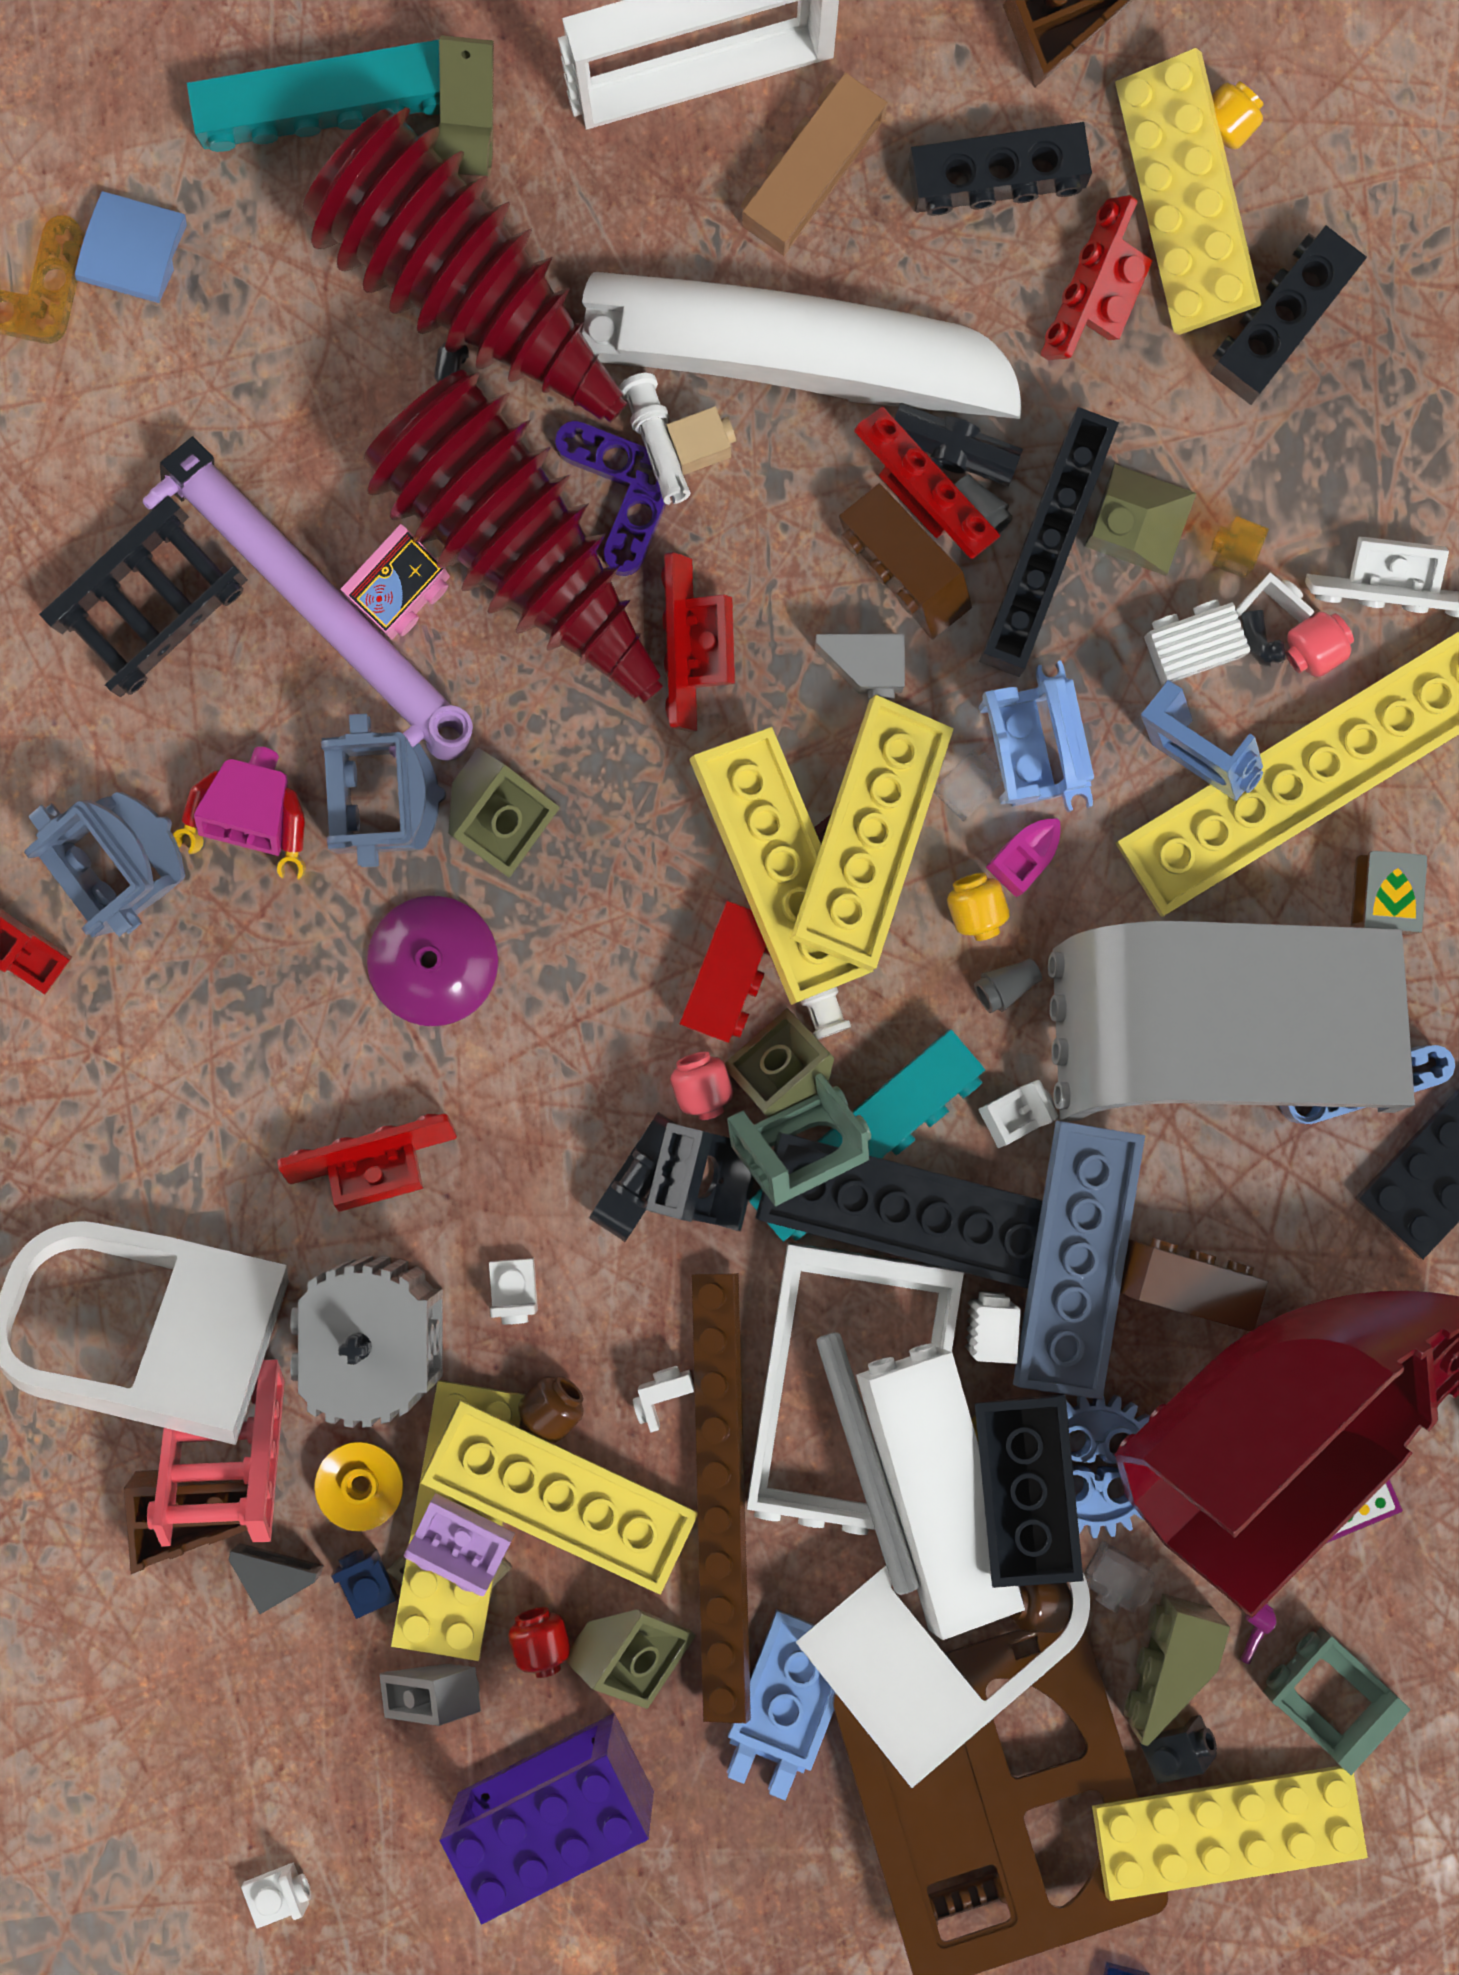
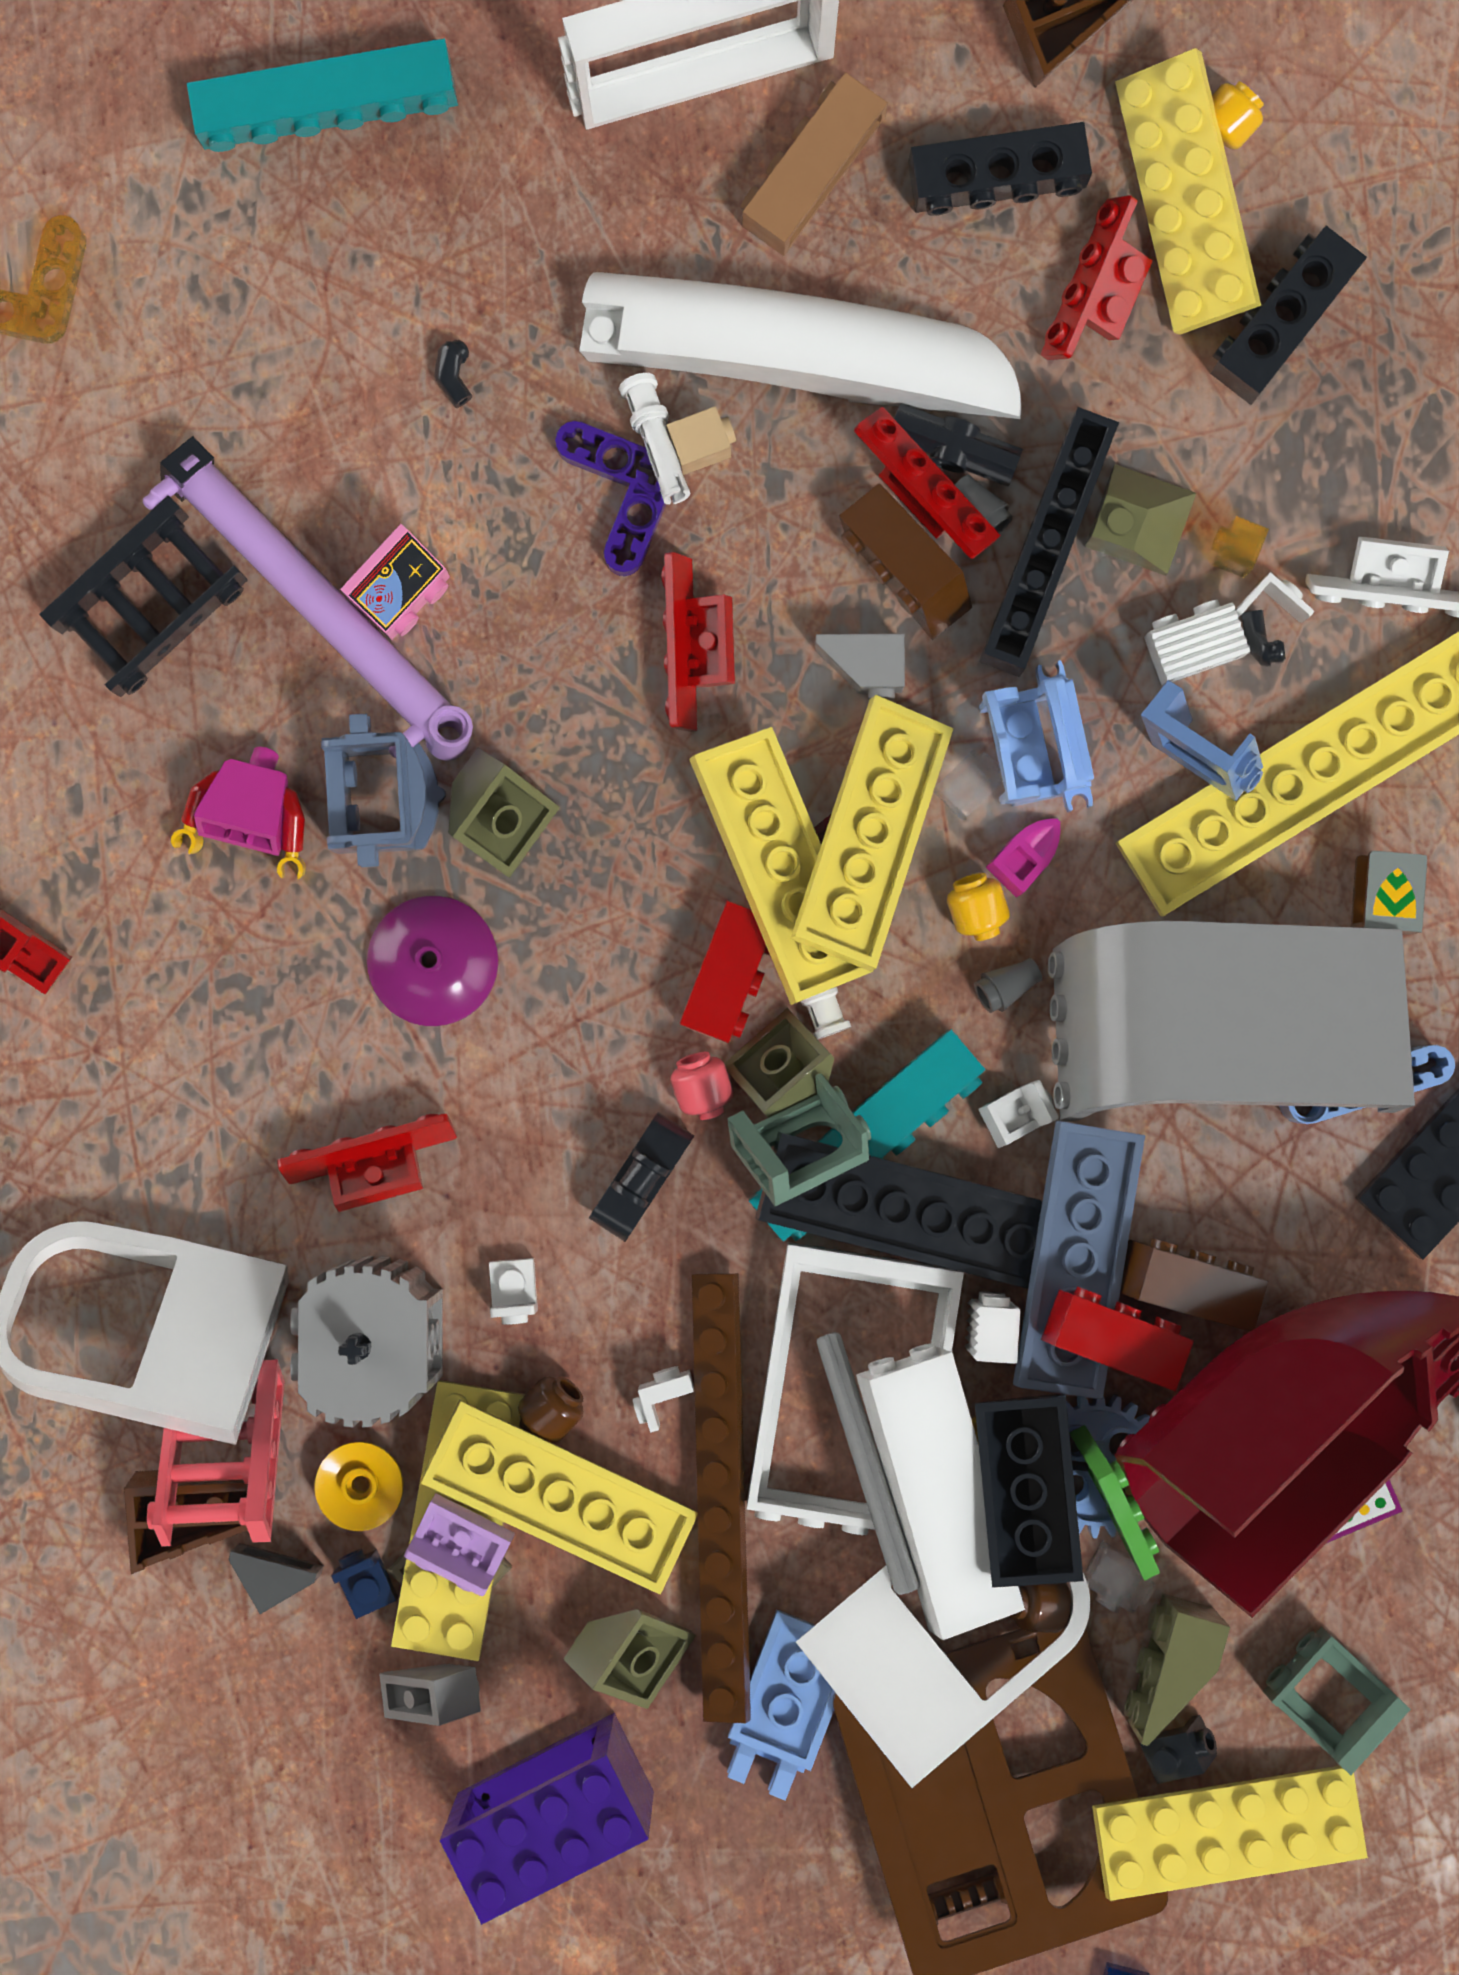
(130, 247): medium blue slope -> none
(132, 839): sand blue animal -> none
(277, 1895): white bracket -> none
(452, 258): dark red cone -> none
(466, 102): olive door -> none
(508, 524): dark red cone -> none
(539, 1642): red head -> none
(681, 1173): black panel -> none
(1118, 1337): none -> red brick
(1123, 1510): none -> bright green wing
(1264, 1623): magenta hand -> none
(1319, 644): coral head -> none

